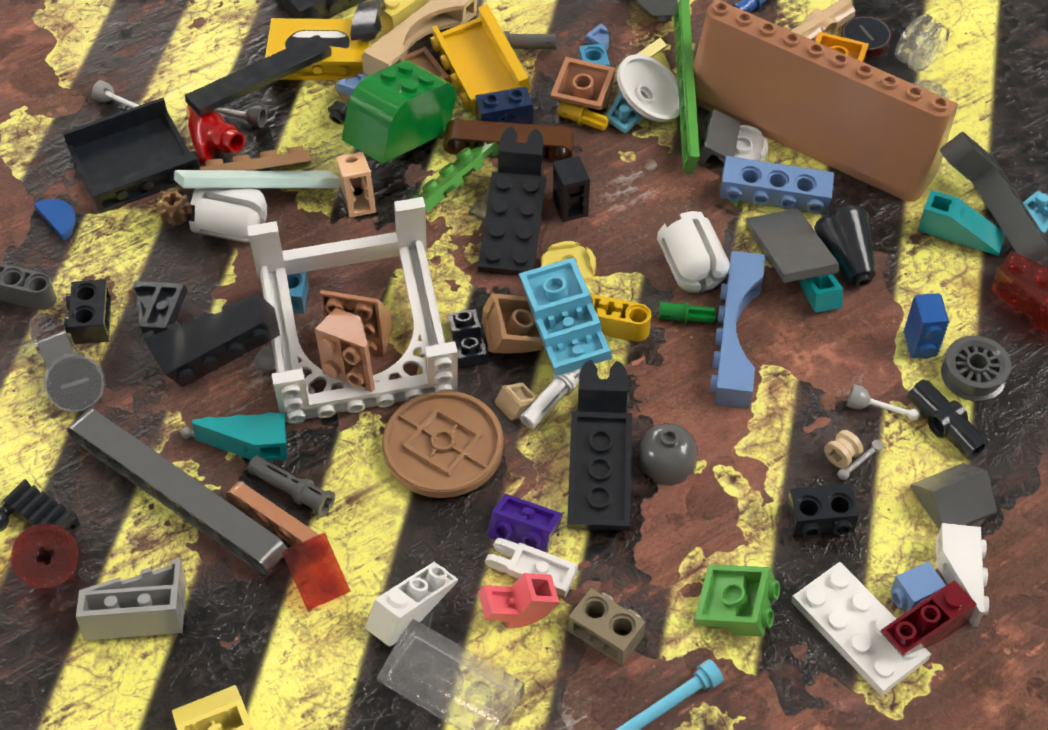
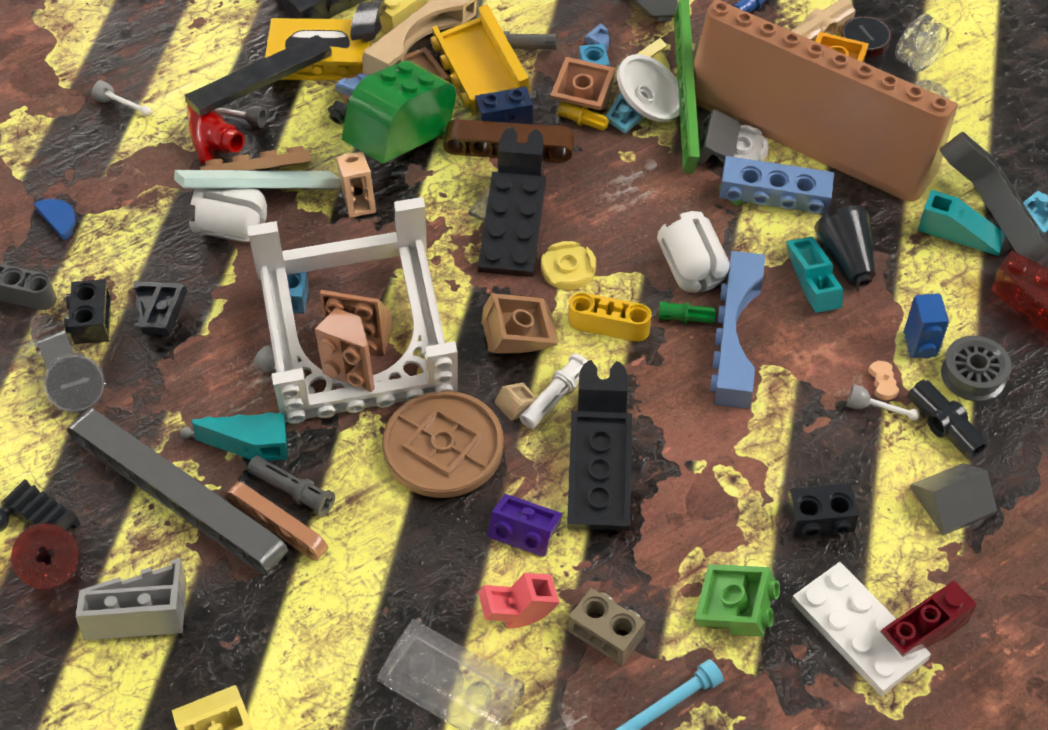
(129, 155): black panel -> none
(174, 208): medium nougat gear -> none
(213, 339): black wedge -> none
(315, 571): clear red plate -> none
(408, 601): white slope -> none
(450, 175): bright green wing -> none
(468, 338): black slope -> none
(531, 560): white hinge -> none
(565, 316): medium azure slope -> none
(571, 188): black brick -> none
(667, 454): dark grey cylinder -> none
(792, 245): dark grey tile -> none
(843, 449): tan wheel -> none
(876, 447): light grey hinge -> none
(884, 380): none -> light nougat piece
(915, 586): medium blue brick -> none
(960, 559): white slope -> none

